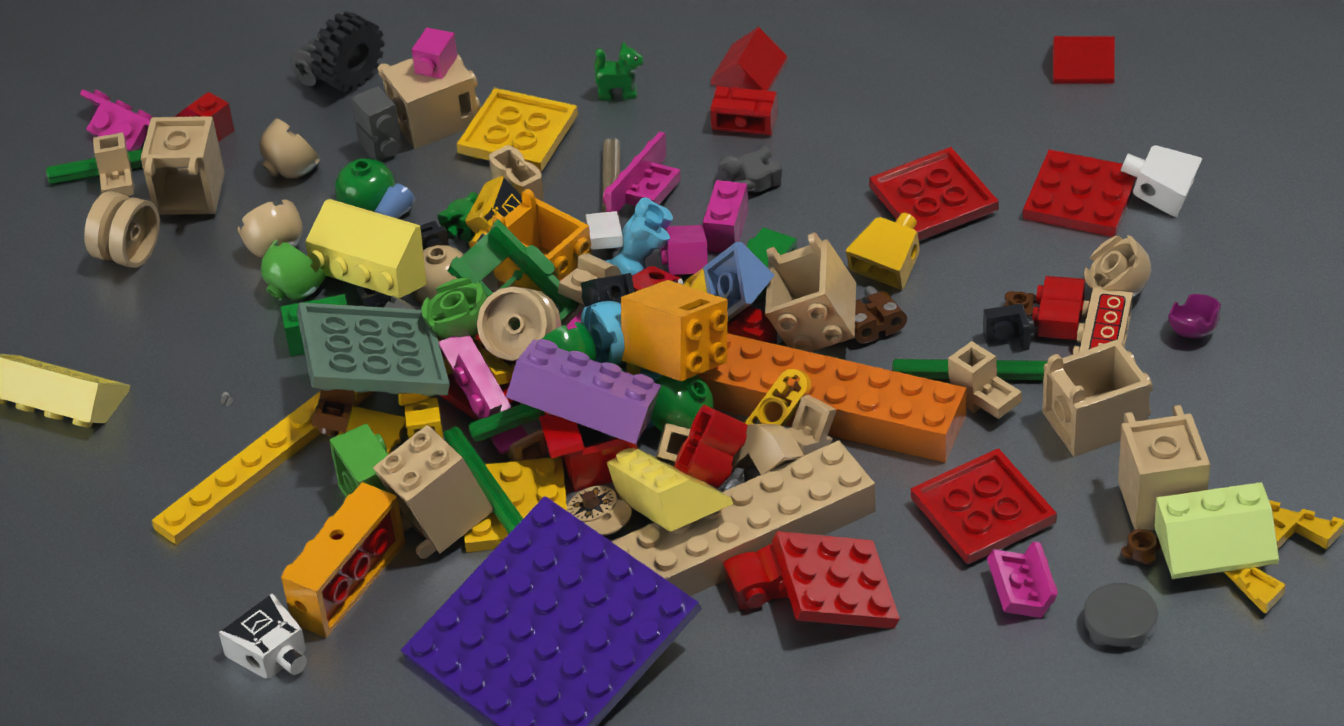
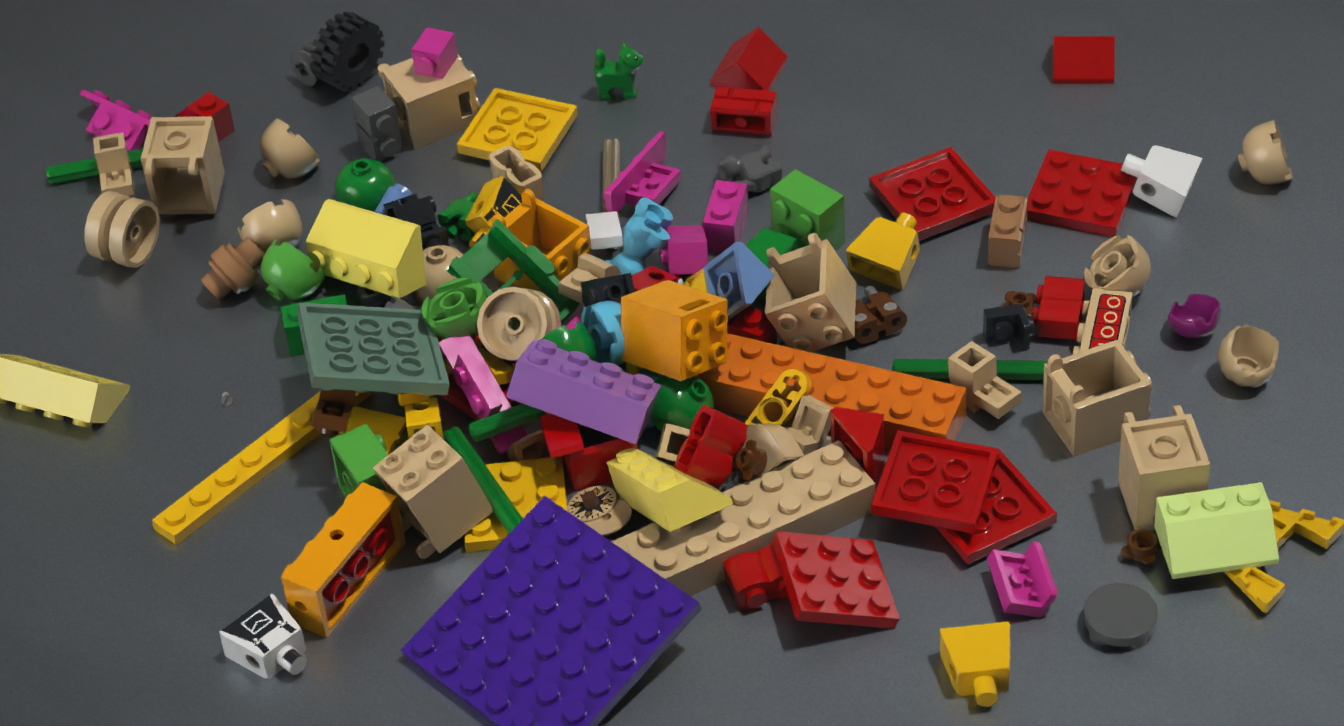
(233, 268): none -> medium nougat piece
(412, 209): none -> black brick
(751, 460): none -> reddish brown plate
(807, 207): none -> bright green brick
(862, 436): none -> red slope
(935, 481): none -> red plate
(977, 660): none -> yellow torso
(1007, 231): none -> medium nougat brick
(1248, 356): none -> tan hair
(1265, 155): none -> tan cylinder

